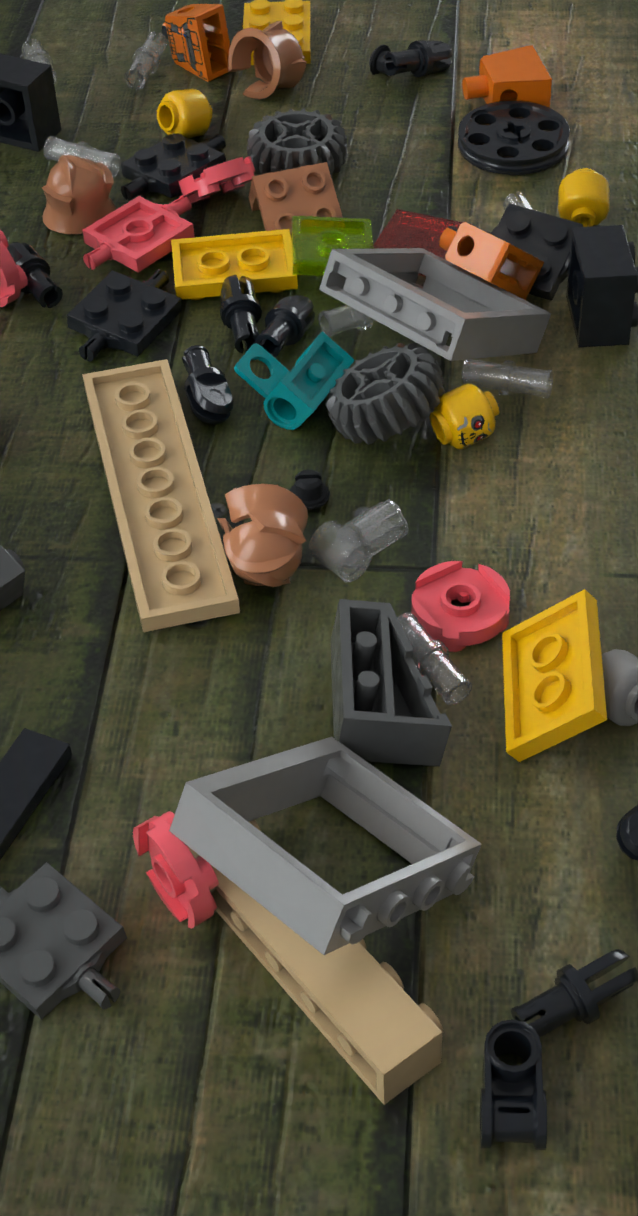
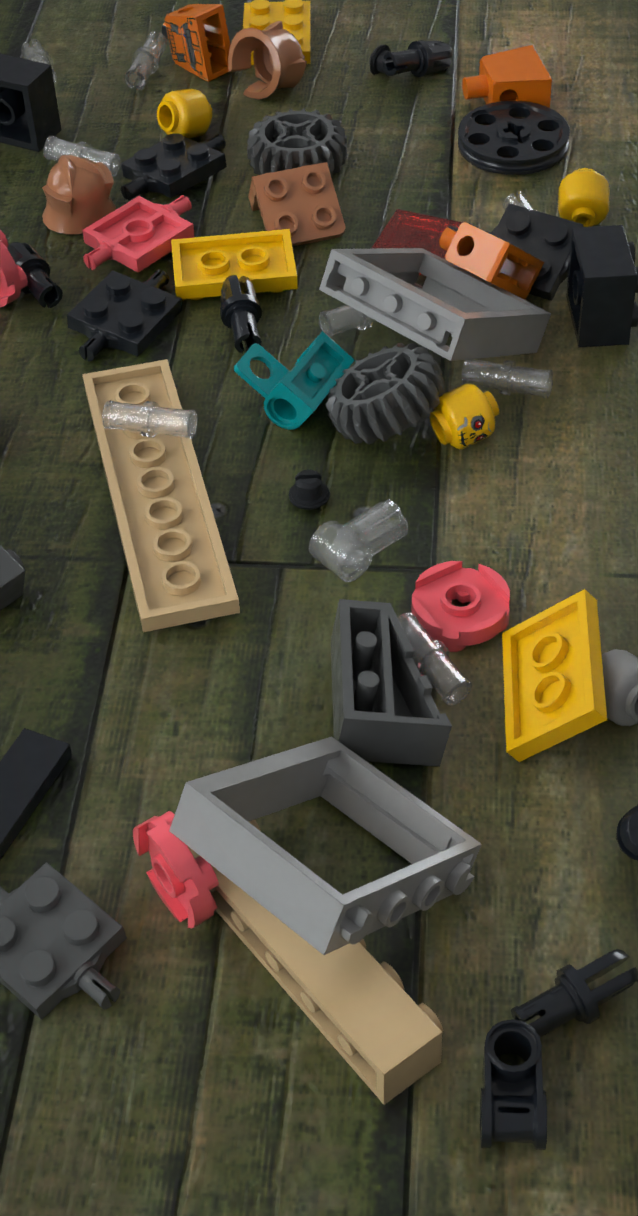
(149, 419): none -> clear pin
(206, 387): black arm -> none
(227, 175): coral plate -> none
(269, 545): nougat helmet -> none
(286, 323): black arm -> none
(316, 236): clear neon green tile -> none

